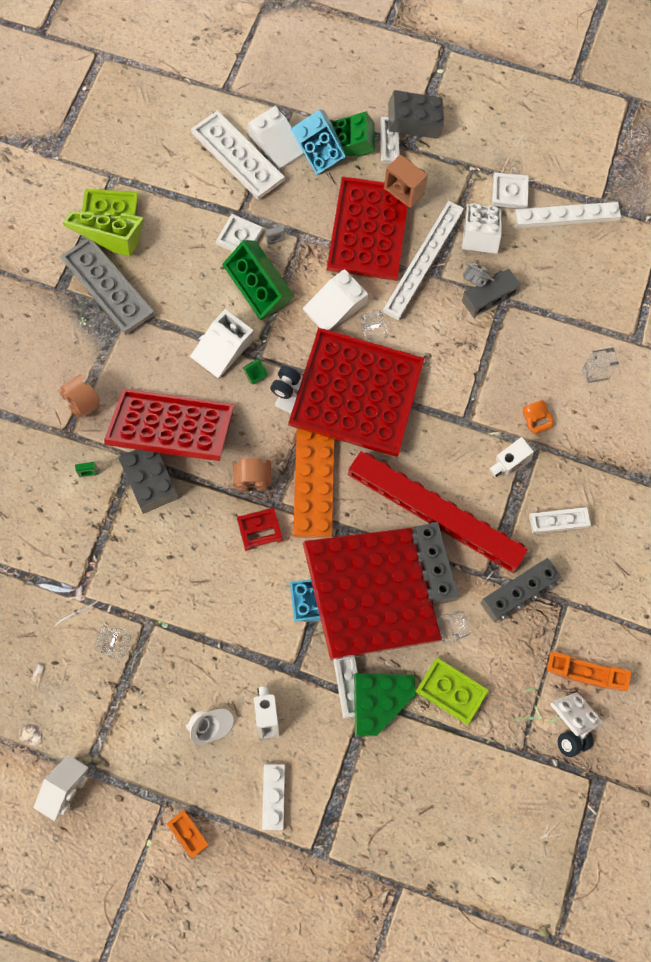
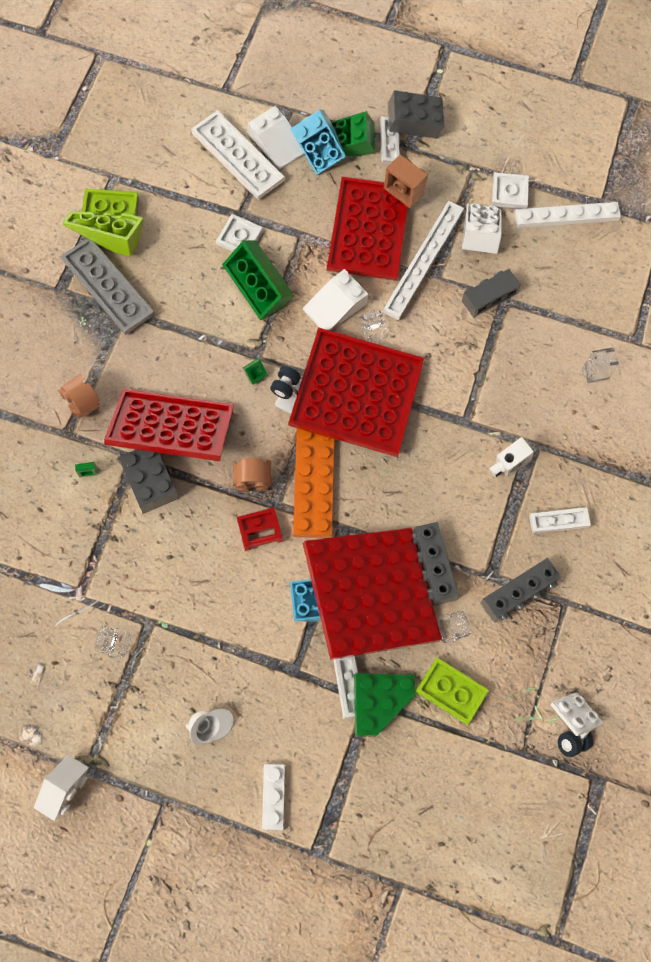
(187, 834): orange plate -> none
(223, 343): white slope -> none
(266, 713): white torso -> none
(275, 235): light grey tile -> none
(432, 508): red brick -> none
(476, 274): light grey hinge -> none
(535, 412): orange piece -> none
(588, 673): orange slope -> none

